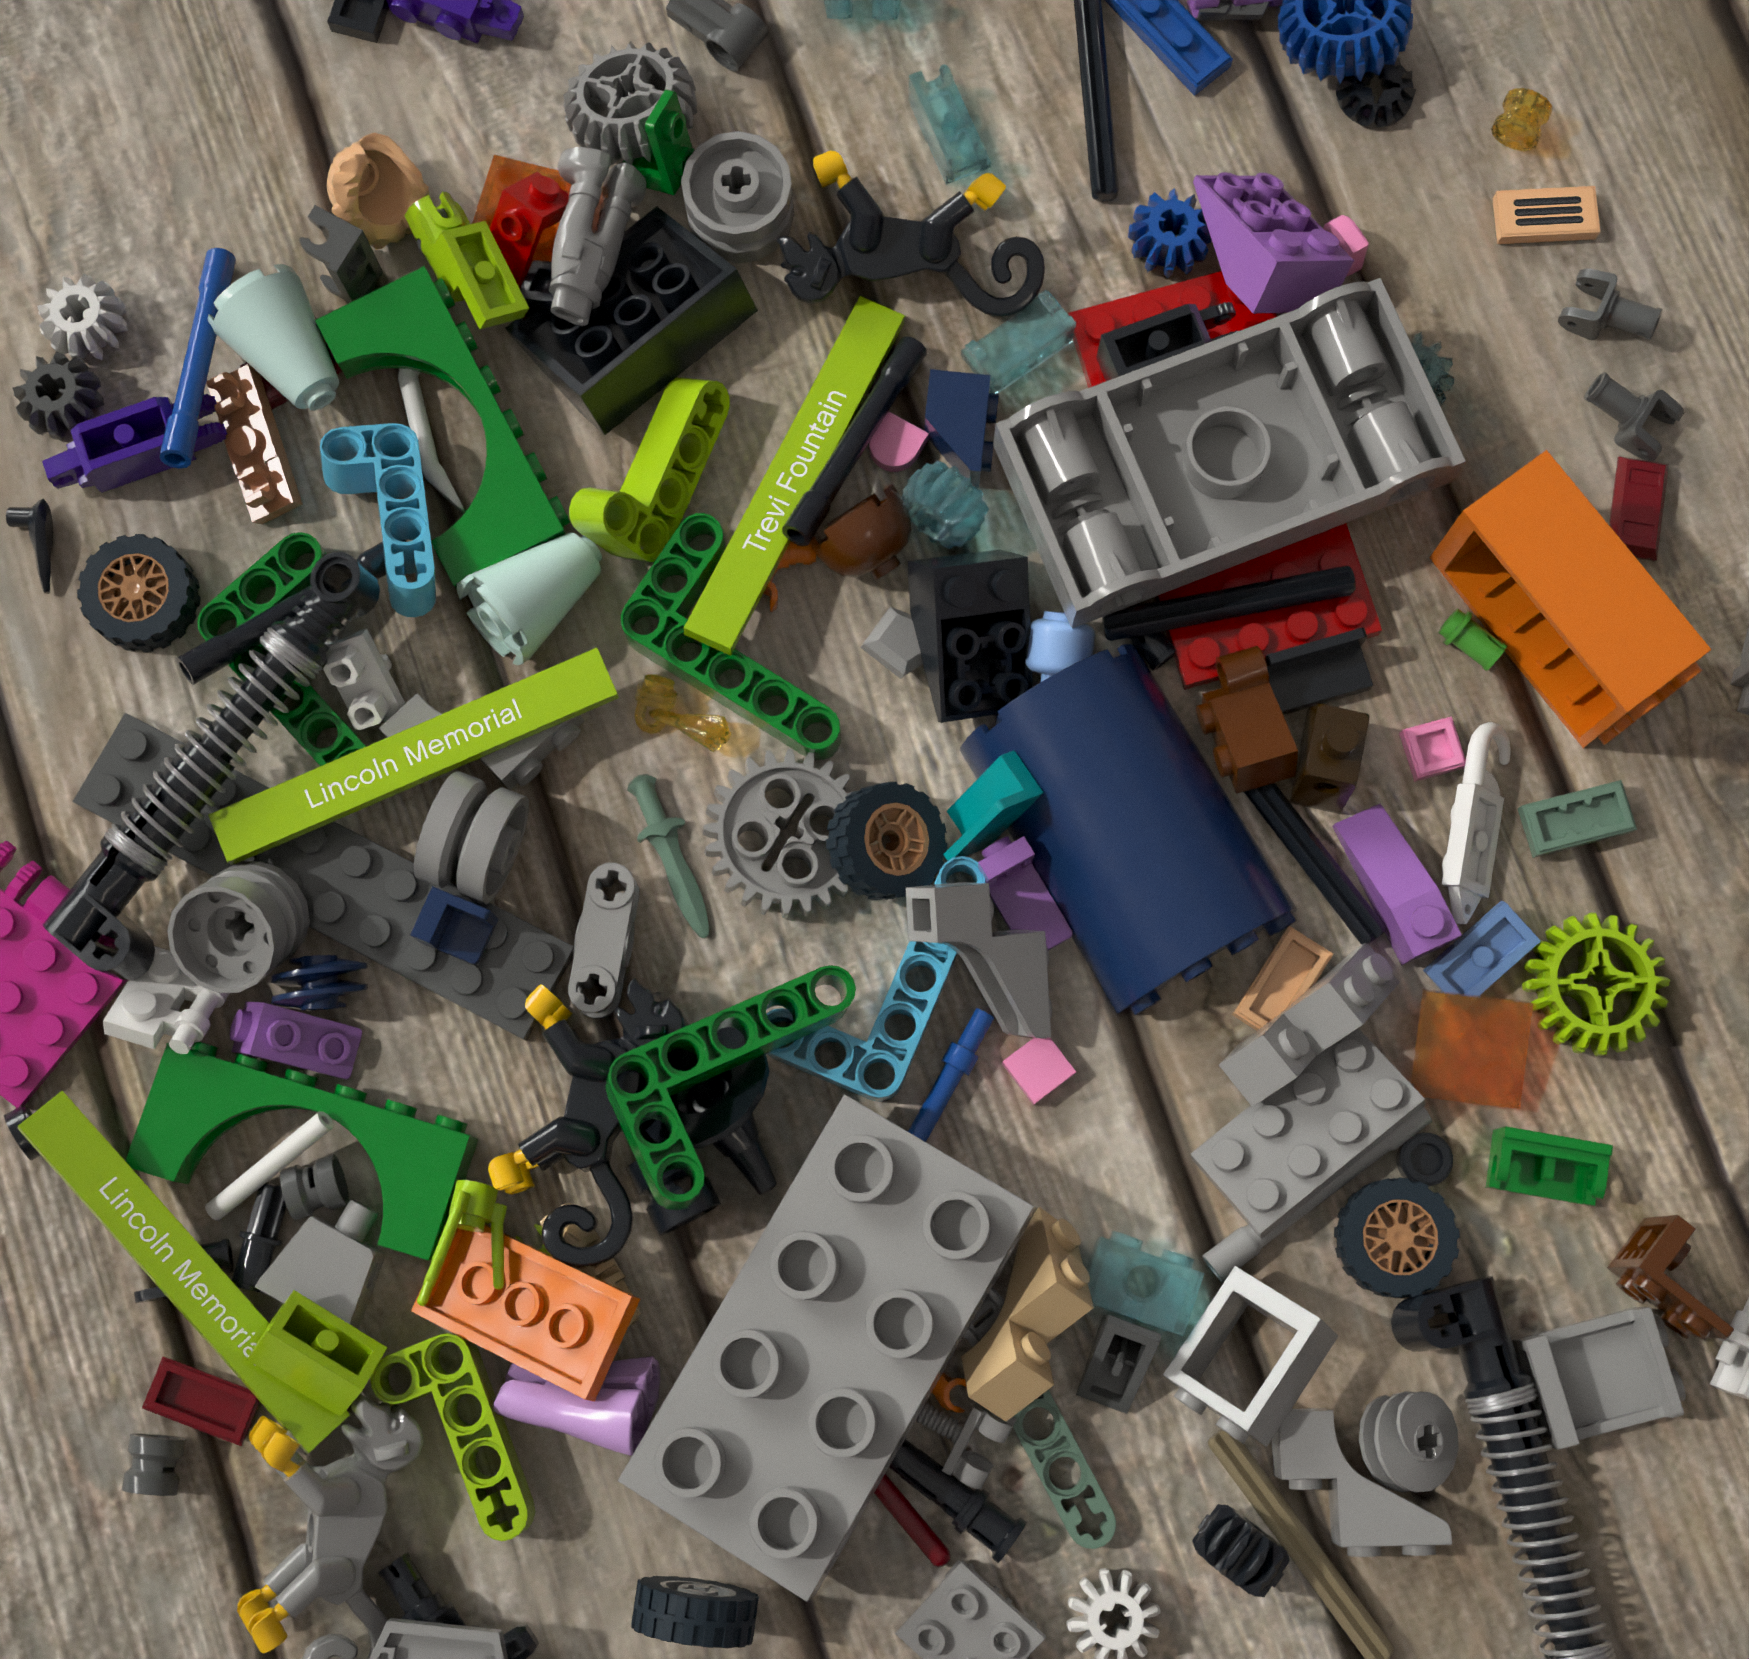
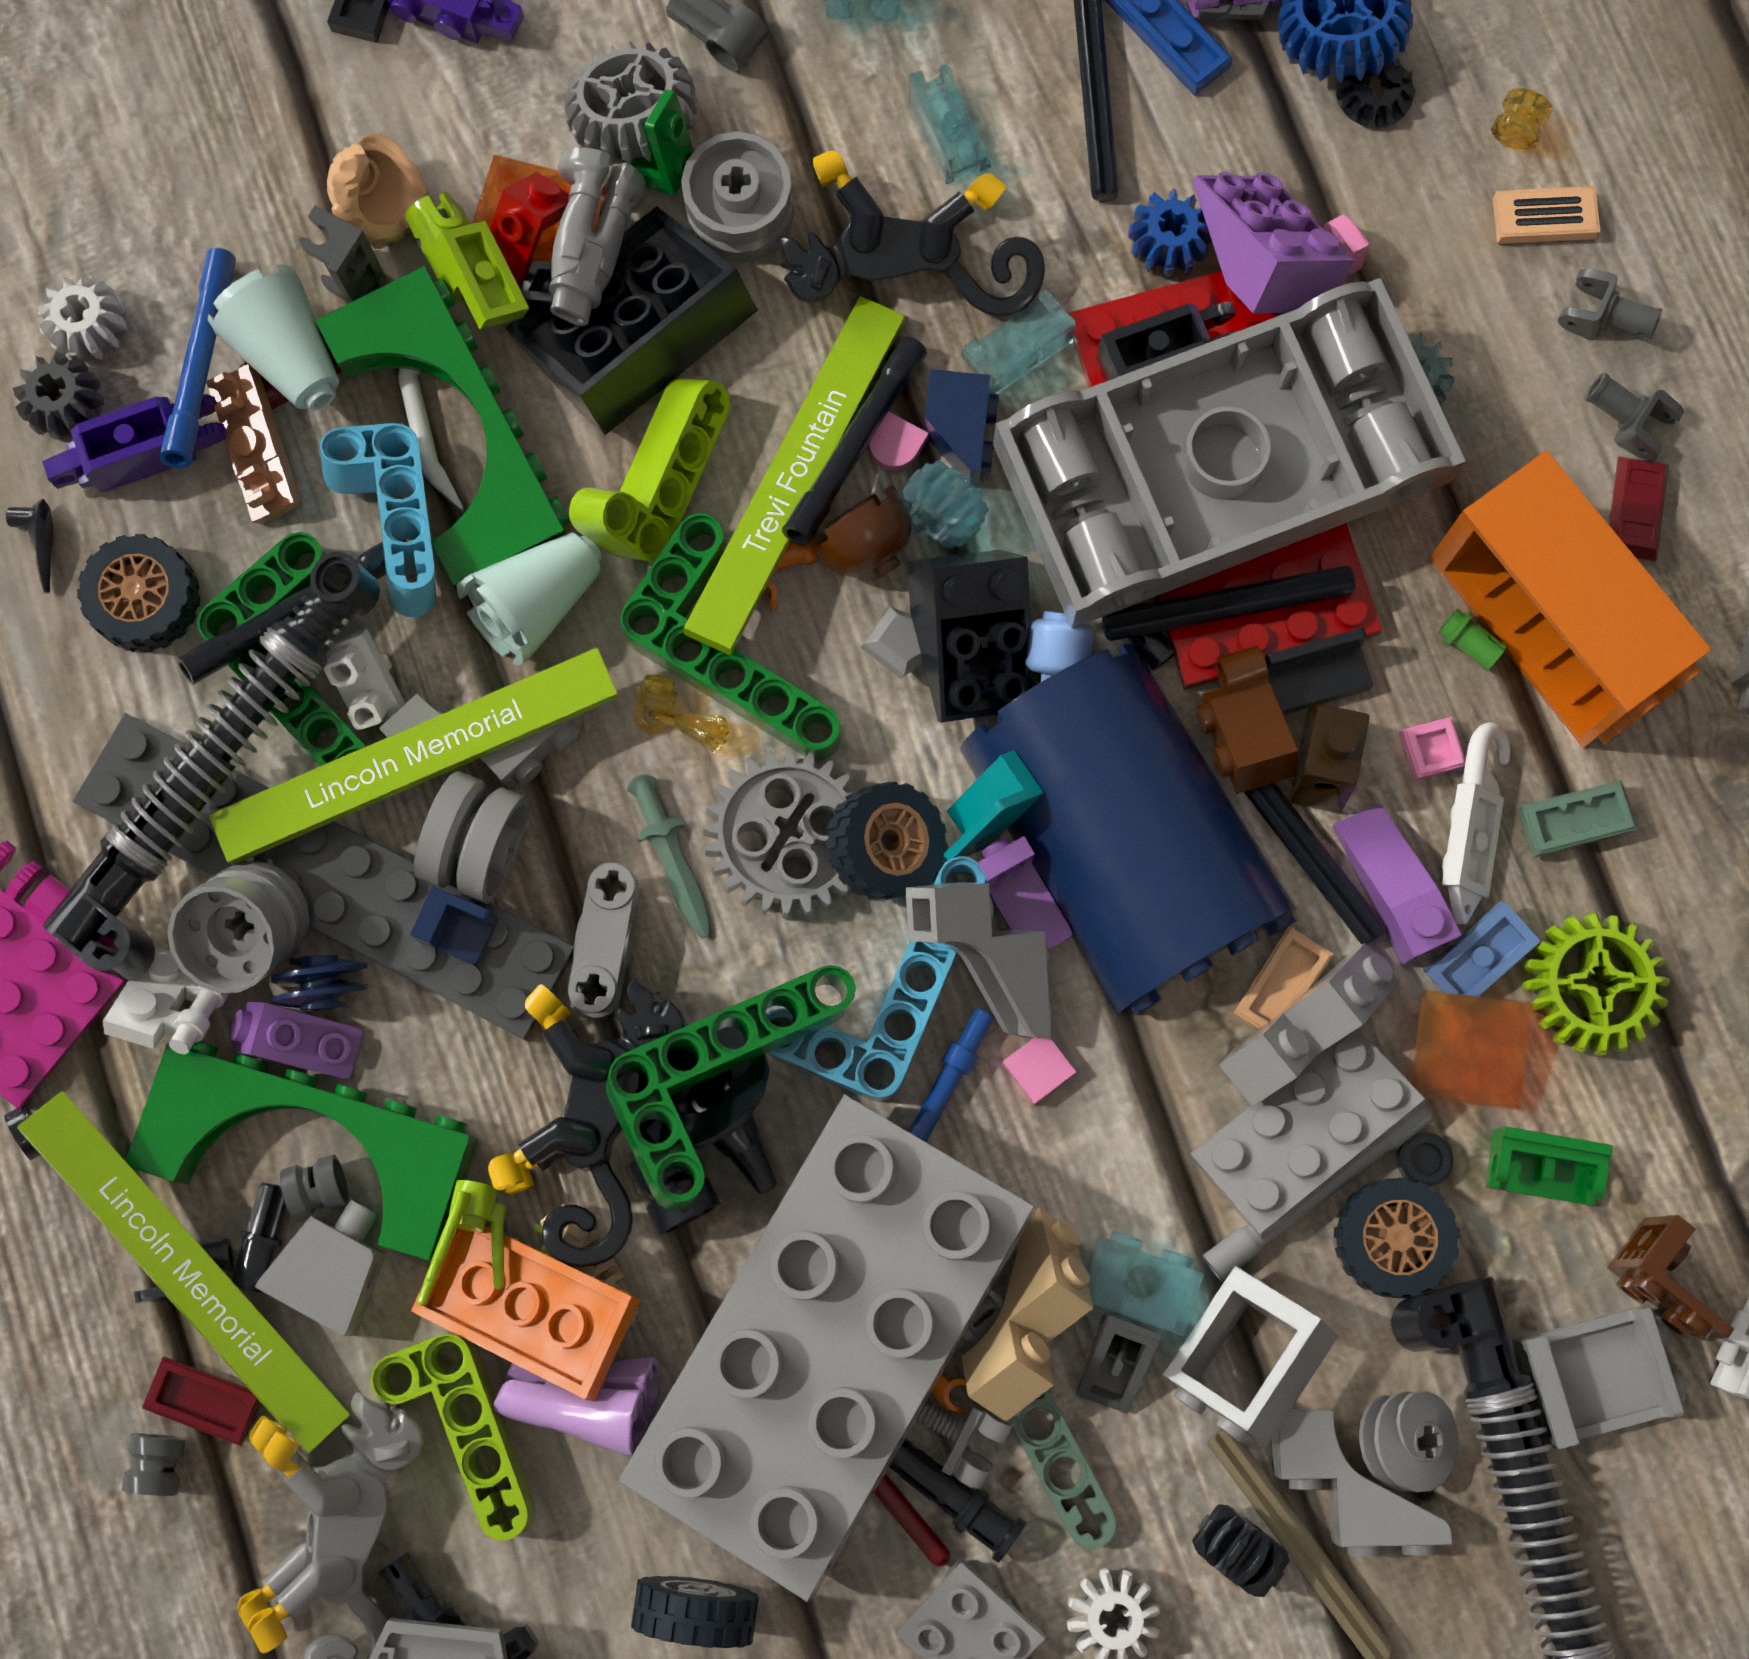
(269, 1165): white piece -> none
(317, 1353): lime brick -> none

